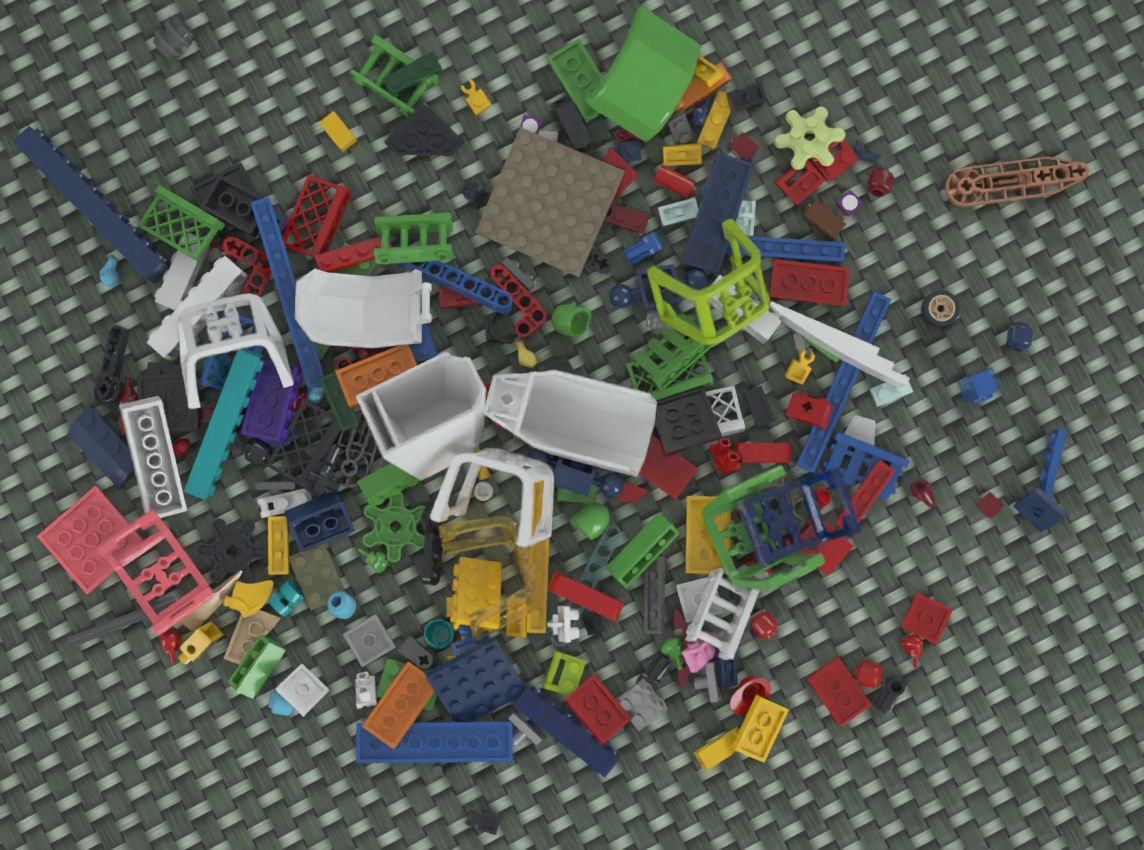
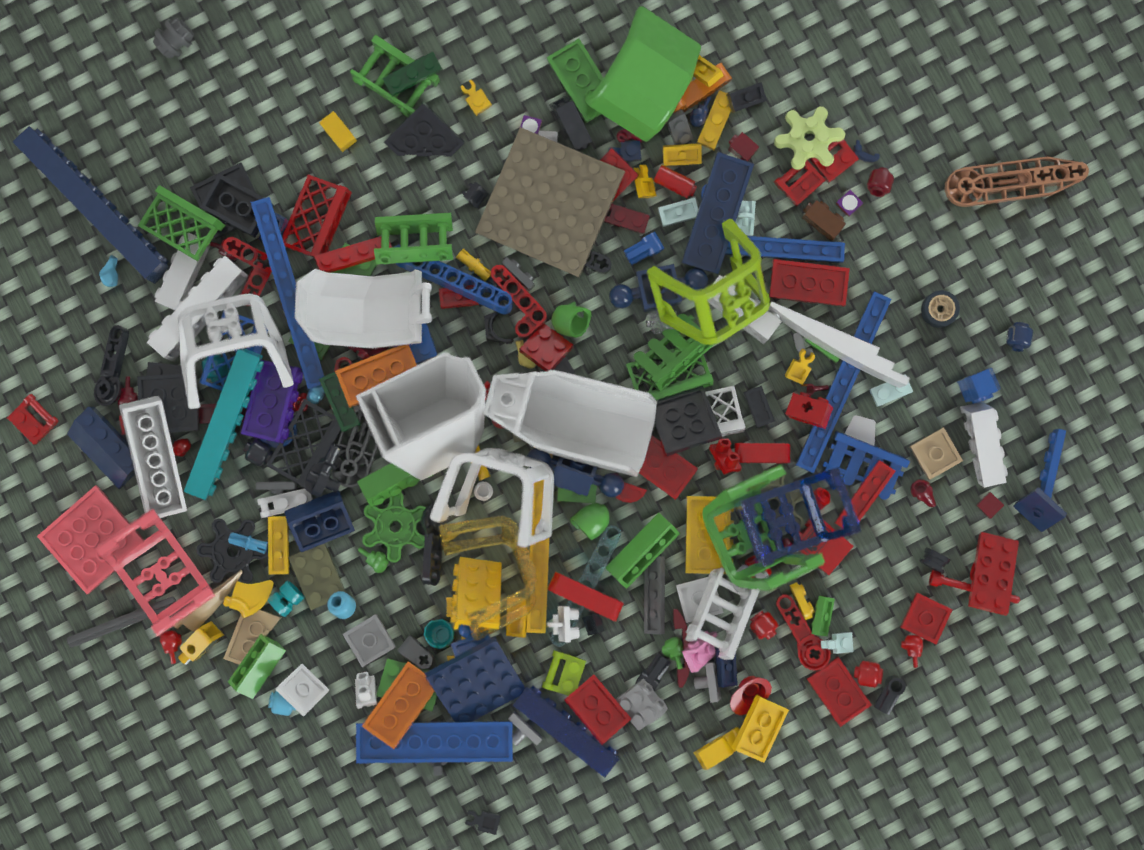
(28, 423): none -> red plate
(248, 542): none -> dark azure axle
(474, 265): none -> yellow pin
(546, 348): none -> red plate
(644, 184): none -> yellow plate
(805, 608): none -> yellow plate
(805, 639): none -> red beam
(811, 388): none -> dark red hand
(823, 615): none -> bright green plate
(840, 643): none -> light aqua plate
(934, 560): none -> black wheel
(936, 453): none -> tan plate
(937, 578): none -> red piece
(985, 444): none -> white wedge
(993, 573): none -> red plate

